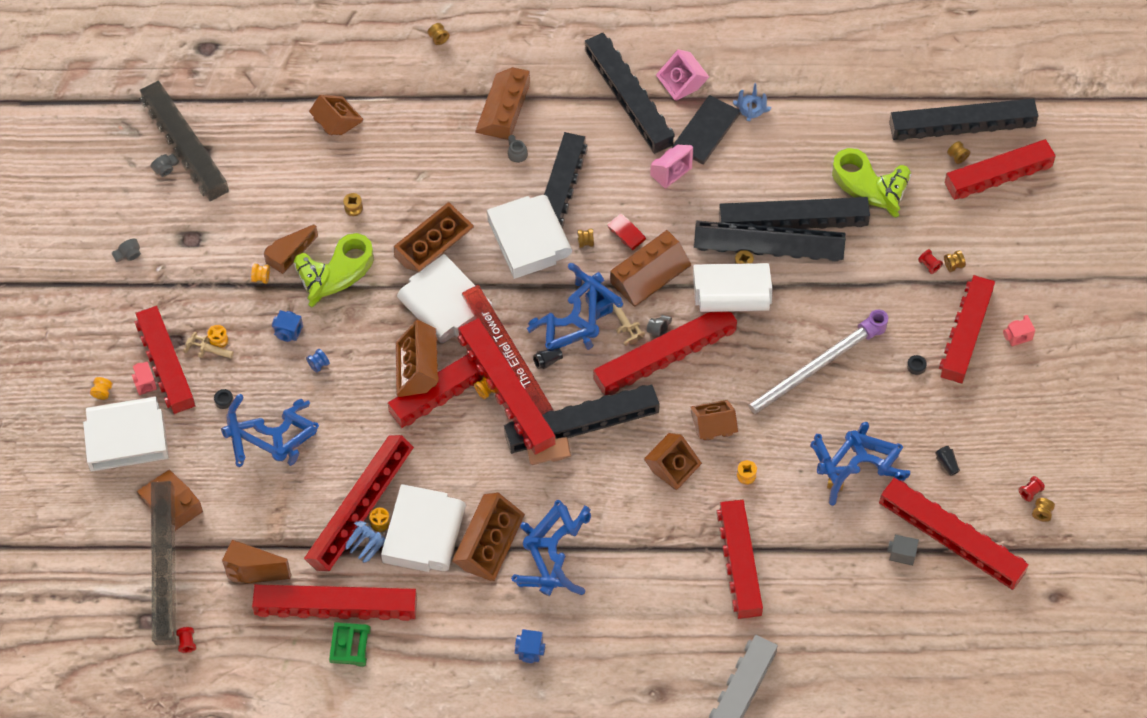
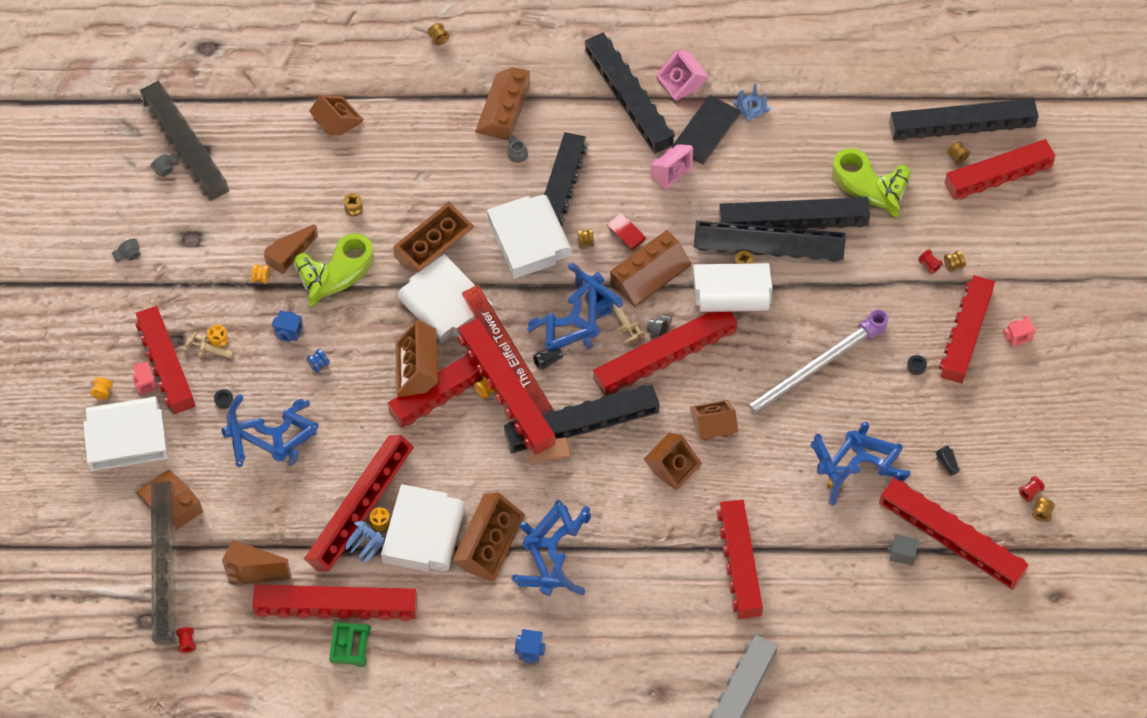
(746, 477): light orange wheel -> none

